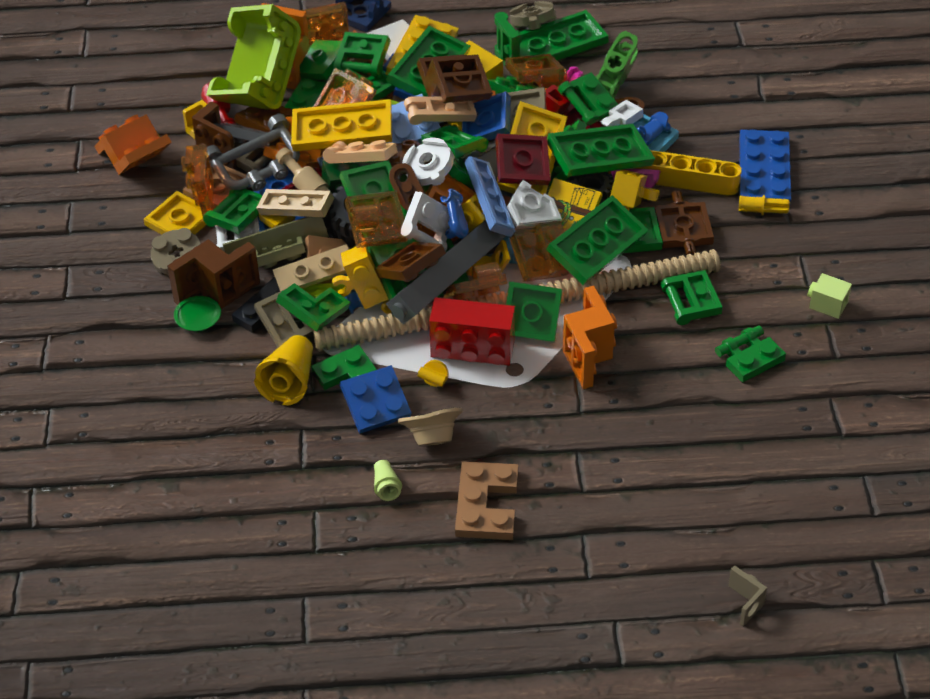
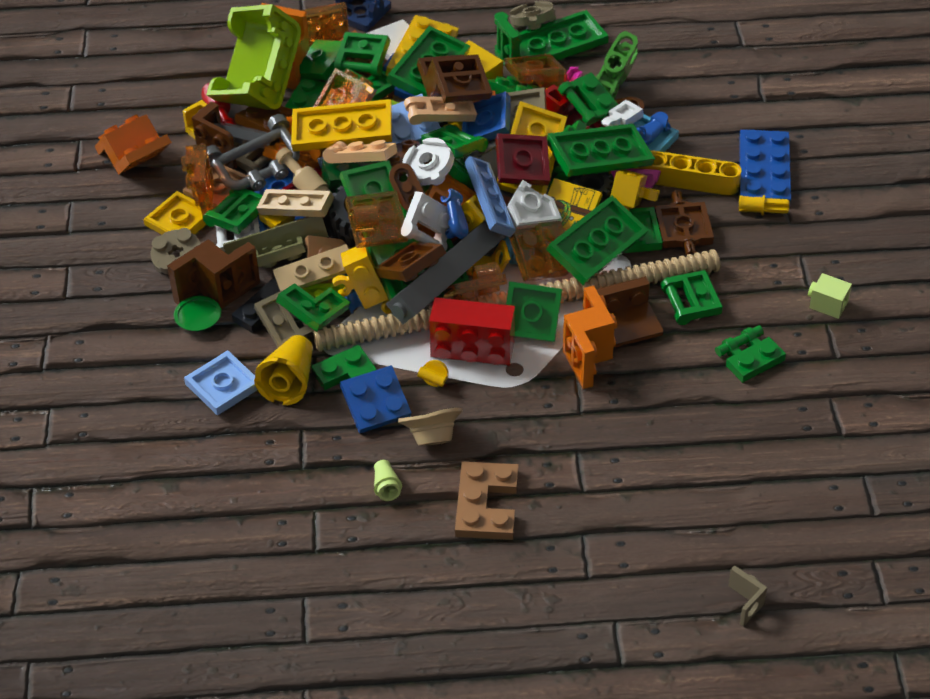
(221, 382): none -> light blue plate
(632, 311): none -> reddish brown bracket

